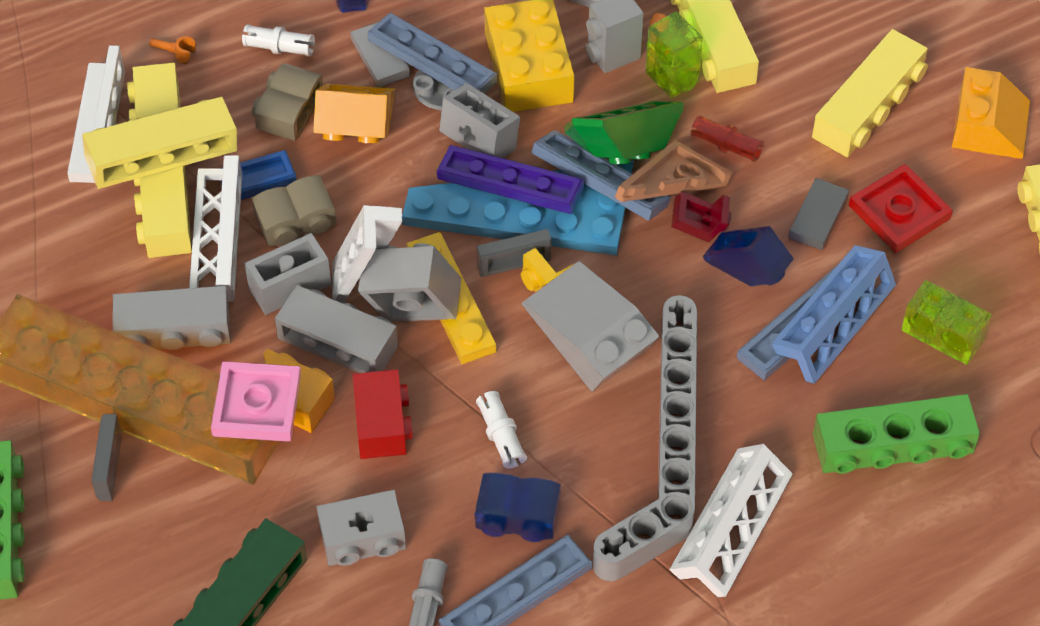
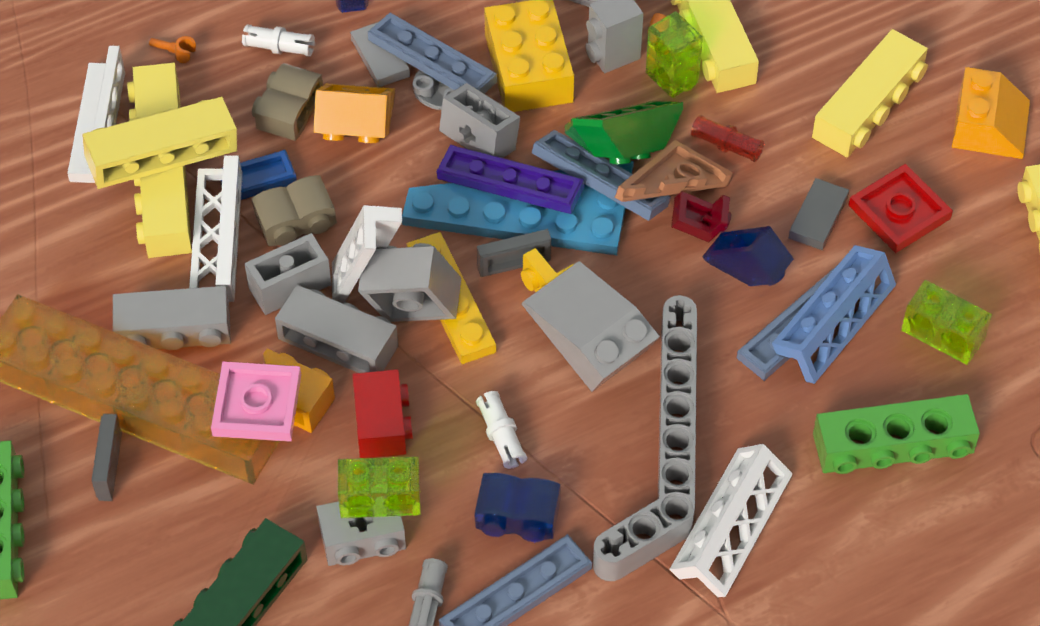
(379, 487): none -> clear neon green brick

